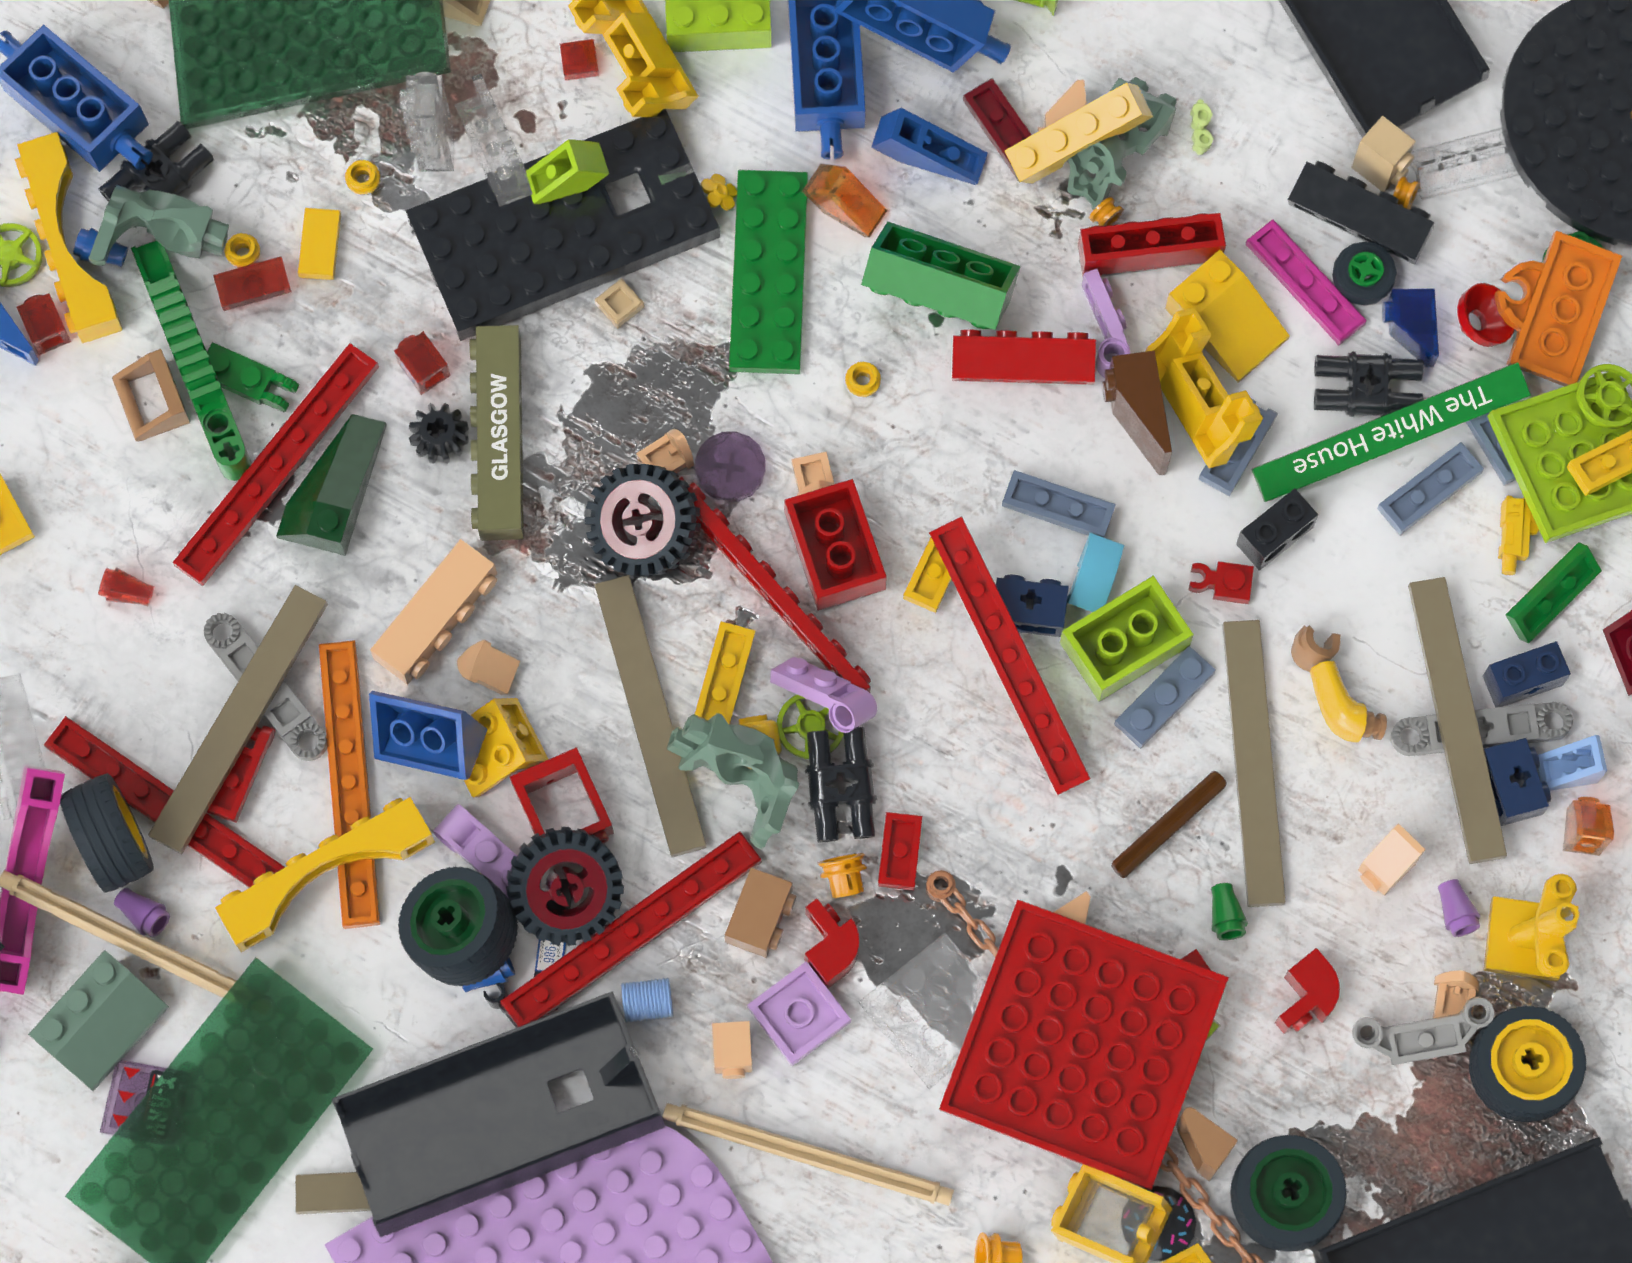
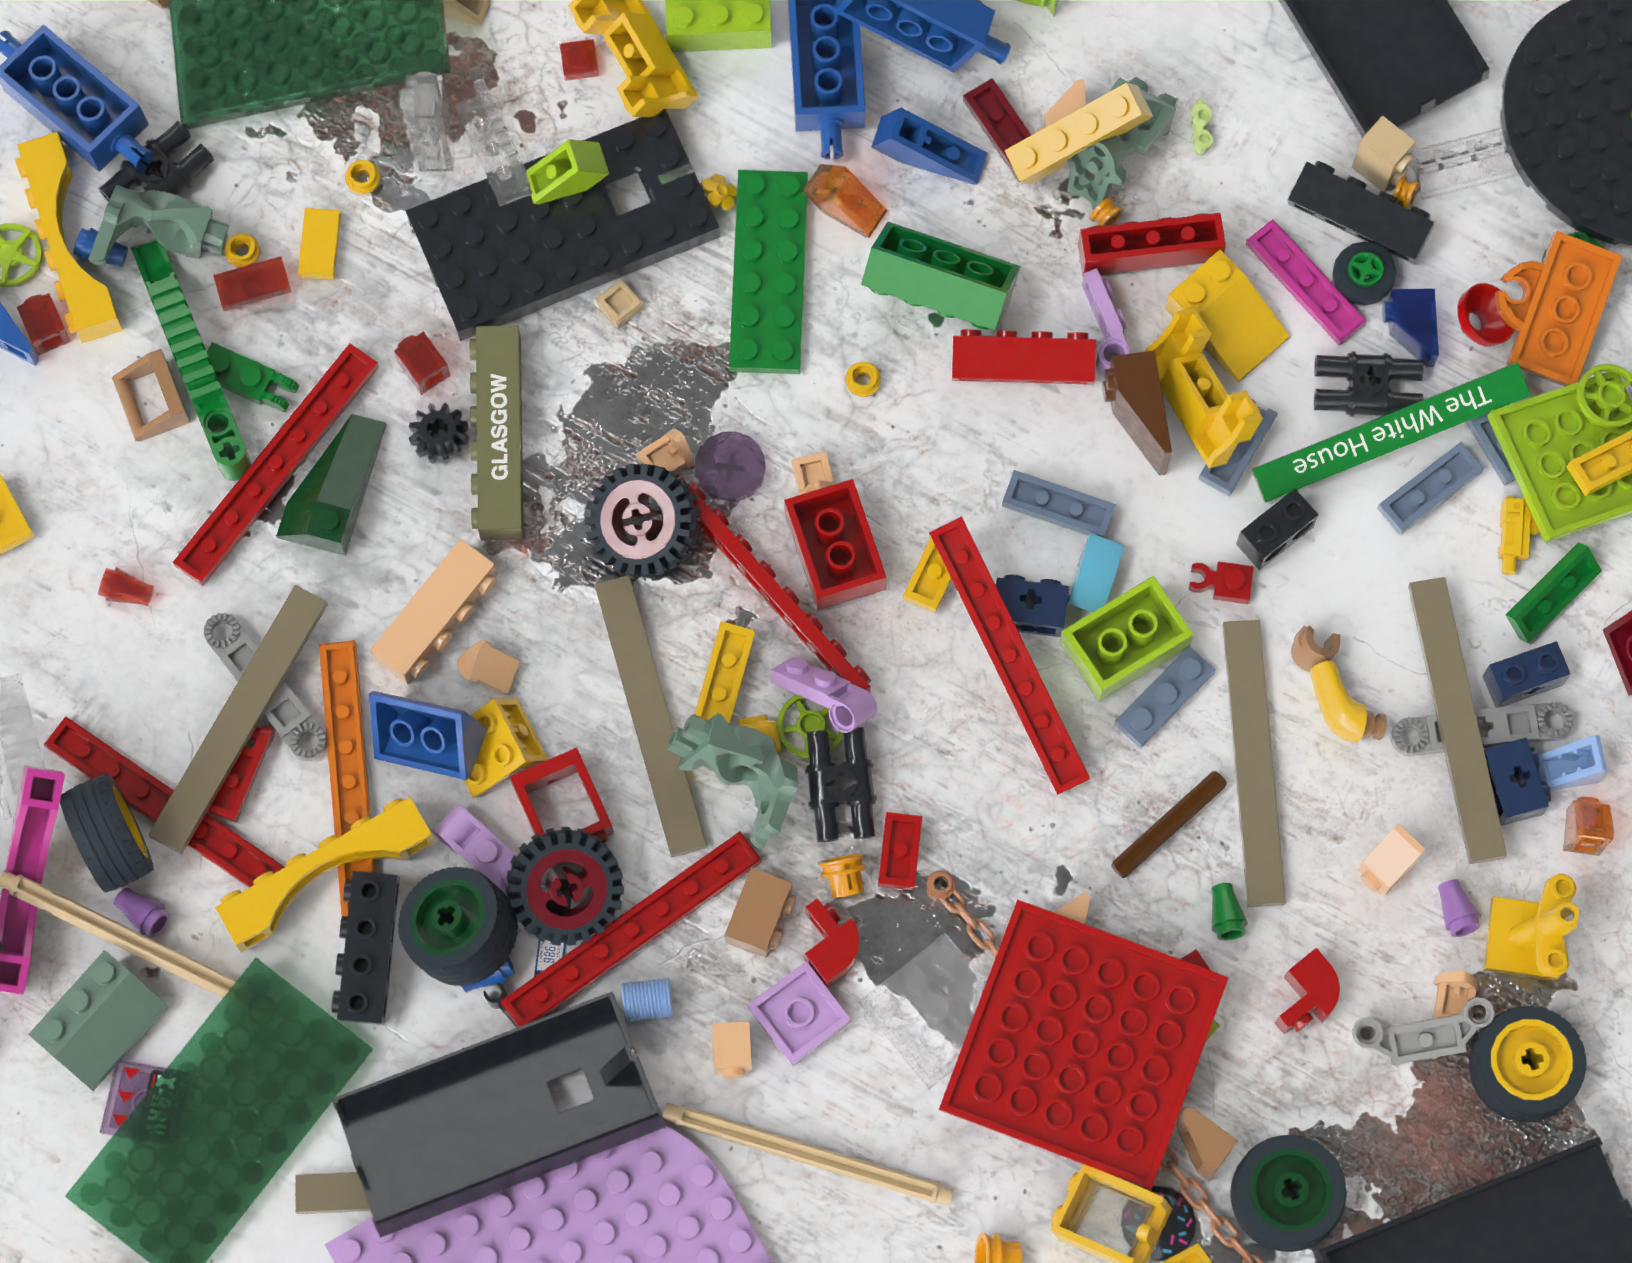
(367, 948): none -> black brick

